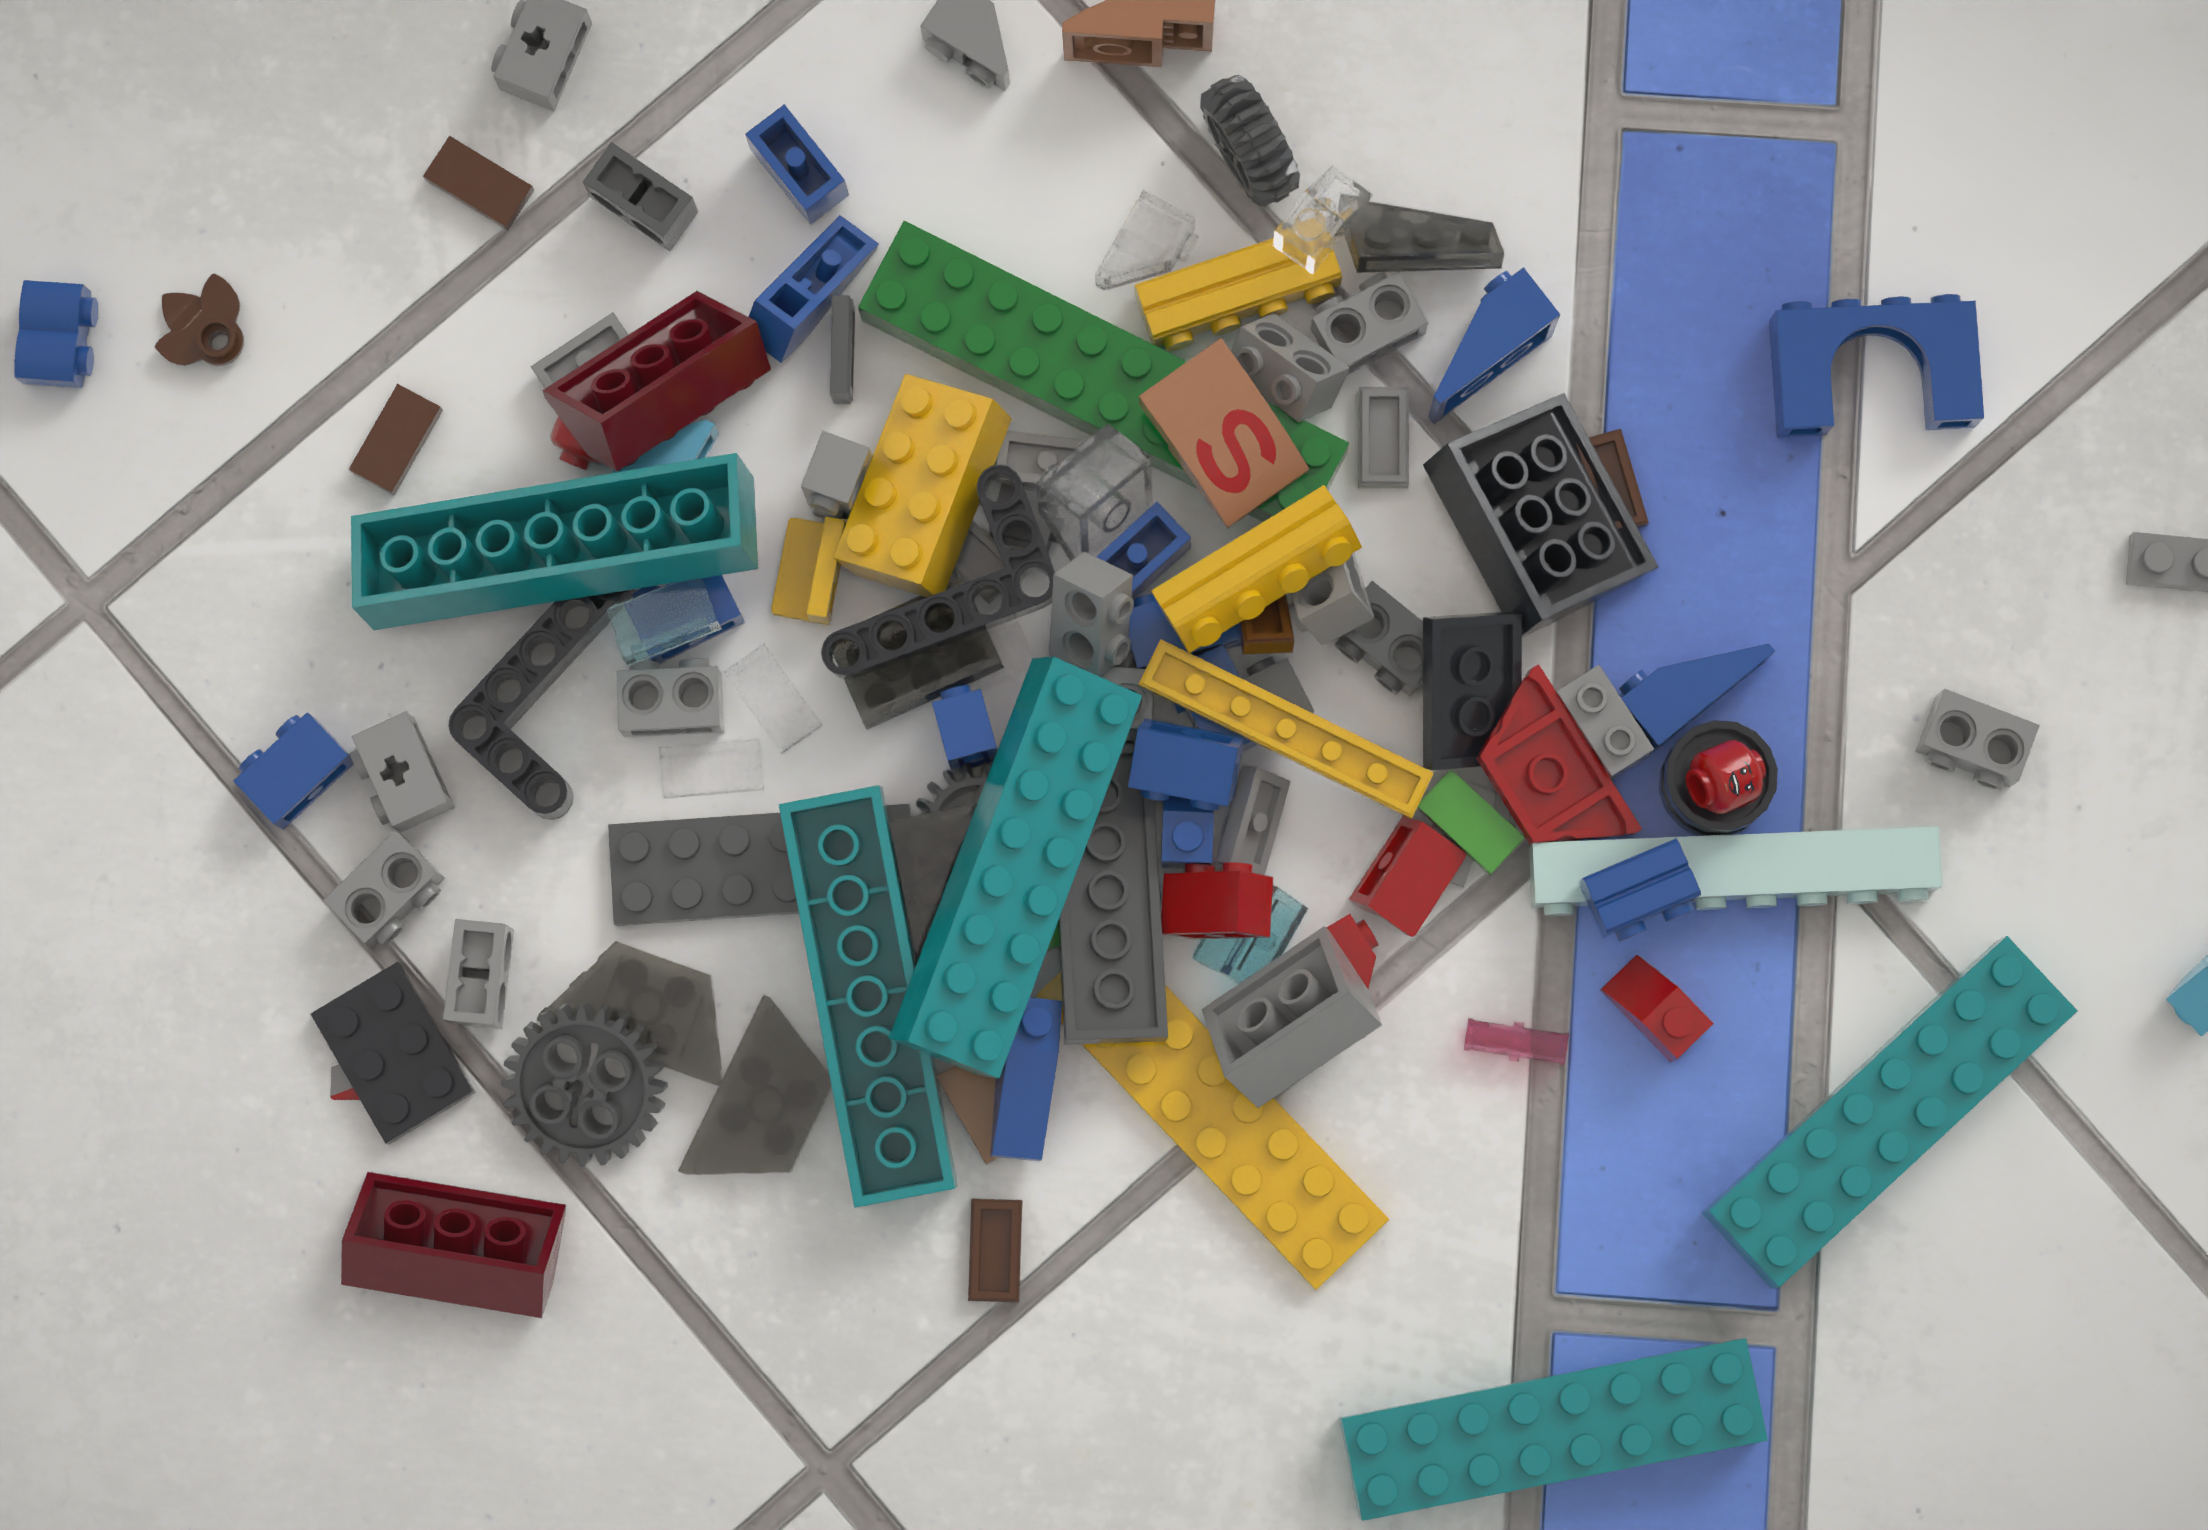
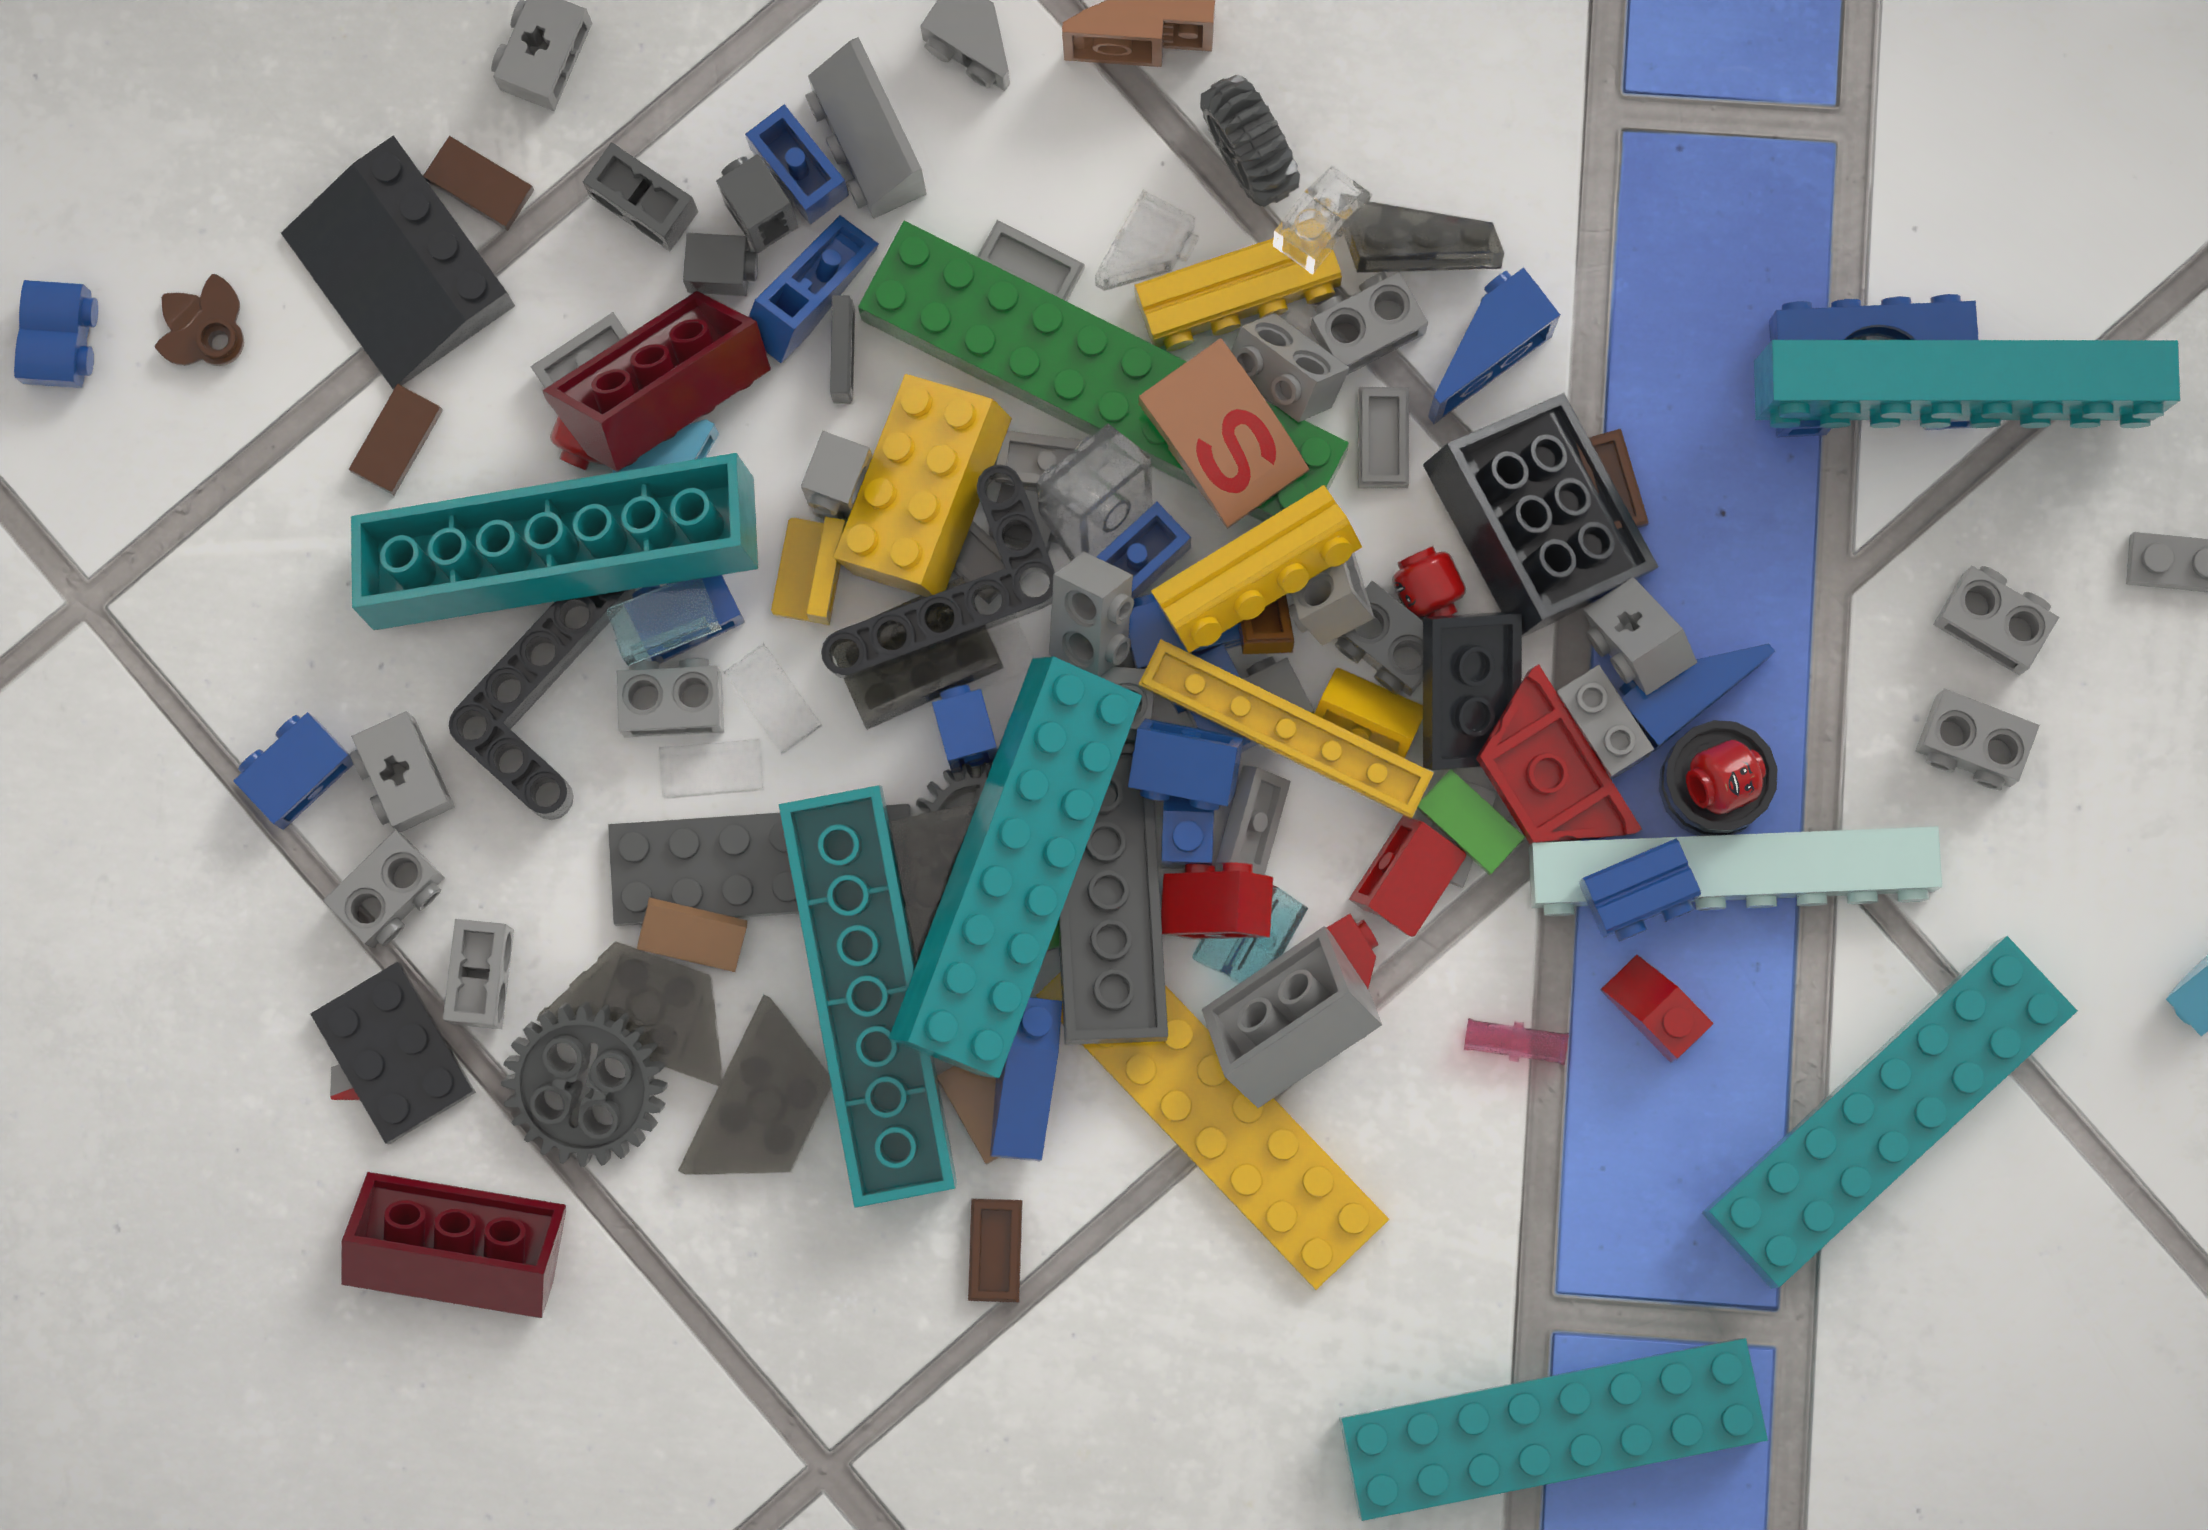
(396, 264): none -> black slope
(692, 934): none -> medium nougat tile
(719, 264): none -> dark grey brick
(756, 202): none -> dark grey brick
(865, 131): none -> light grey slope
(1031, 260): none -> light grey tile
(1370, 711): none -> yellow panel
(1429, 583): none -> red head
(1638, 636): none -> light grey brick
(1966, 382): none -> teal brick
(1991, 631): none -> light grey brick

